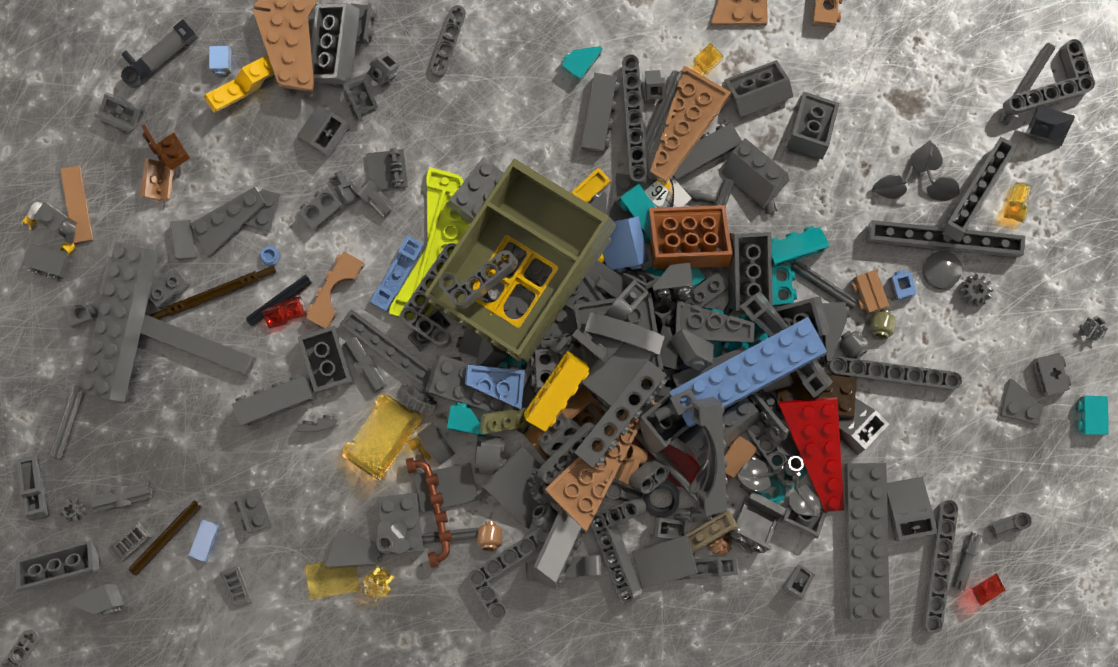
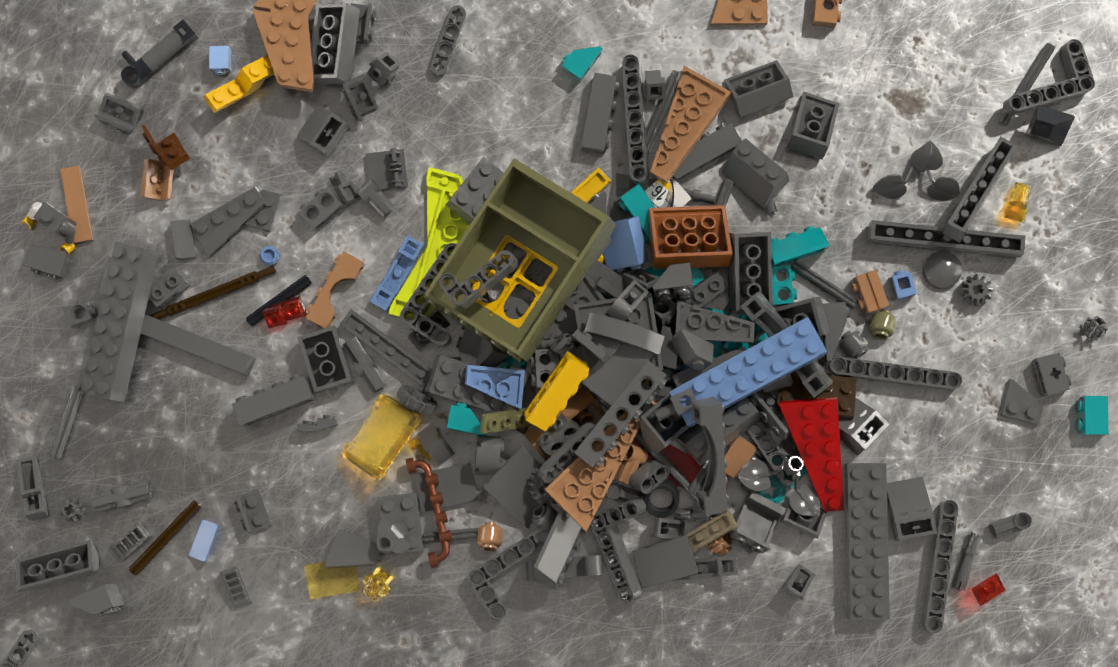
(707, 59): clear yellow brick -> none

